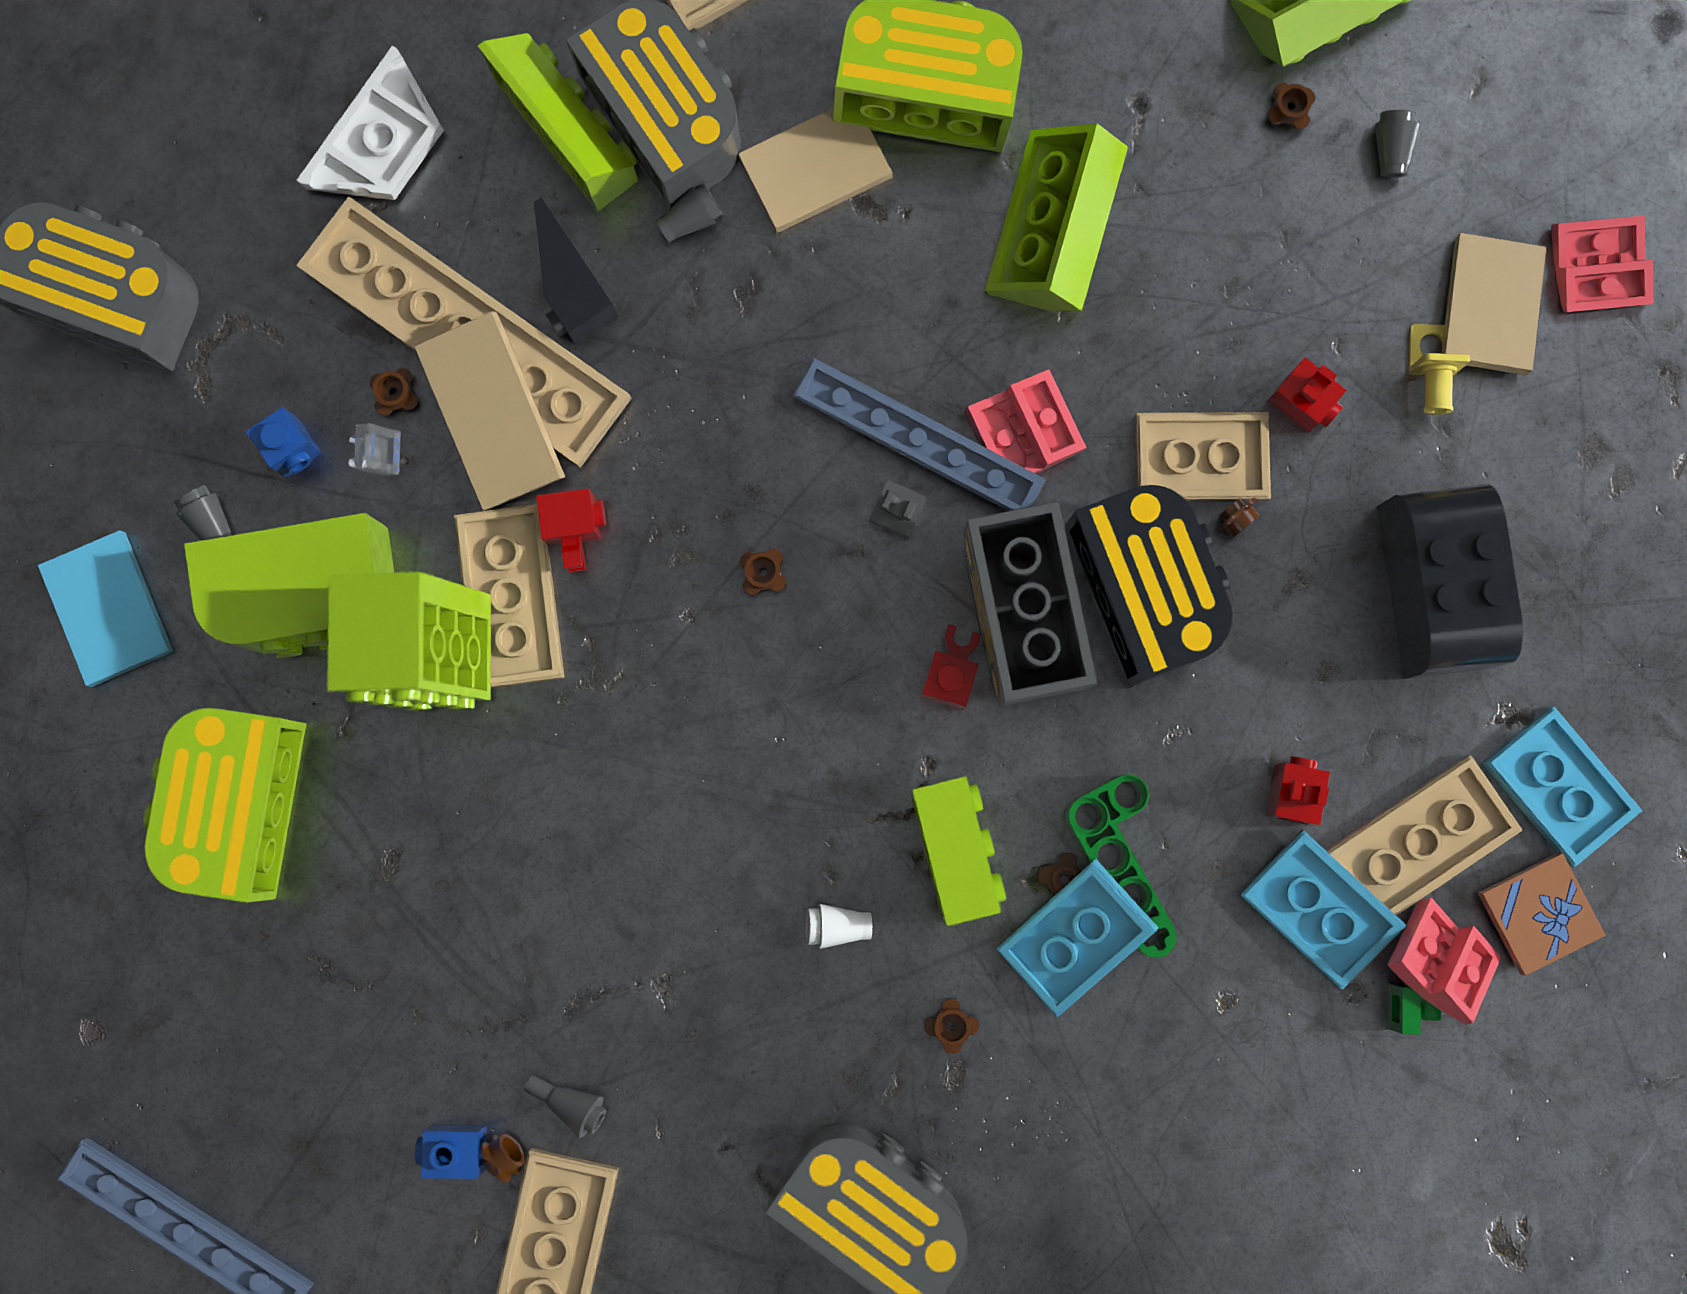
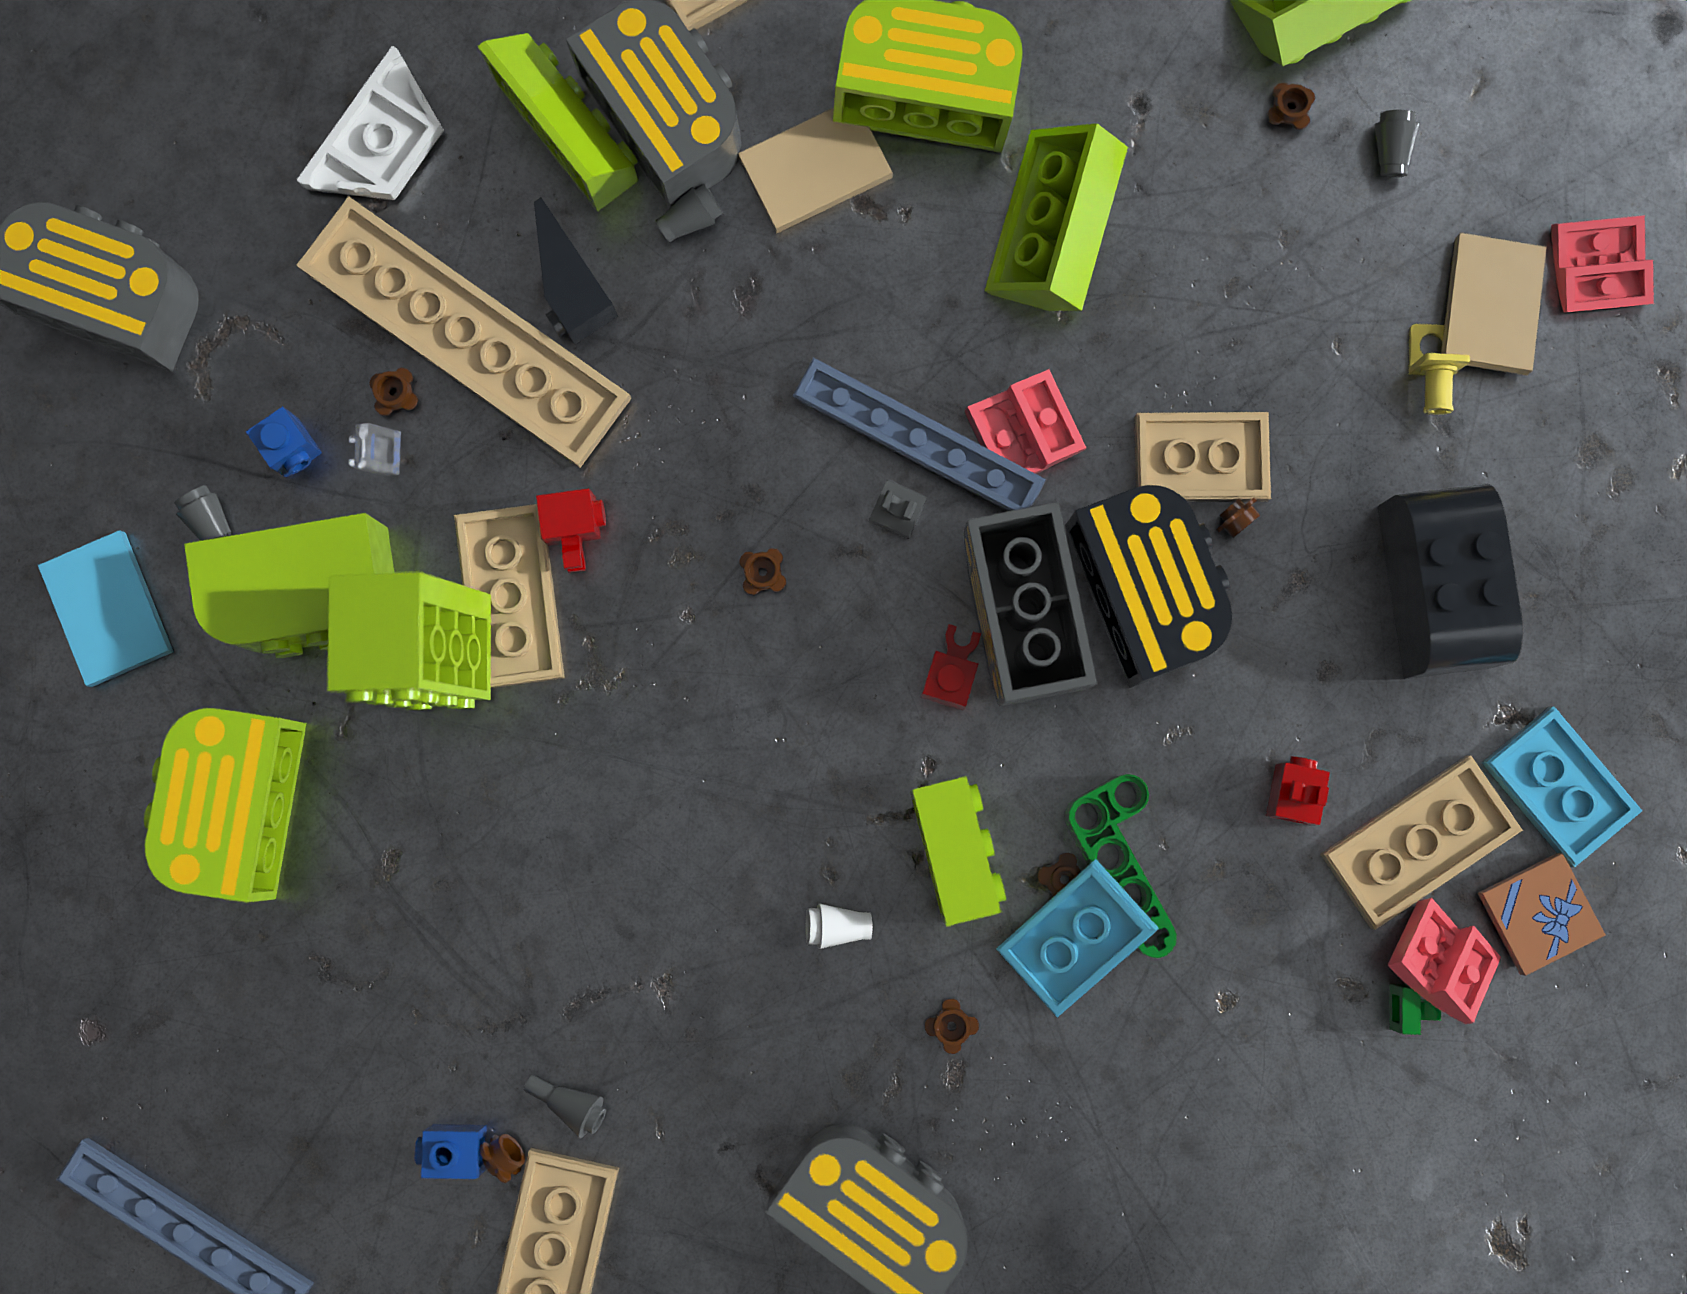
(489, 411): tan tile -> none
(1309, 395): red brick -> none
(1322, 909): medium azure tile -> none

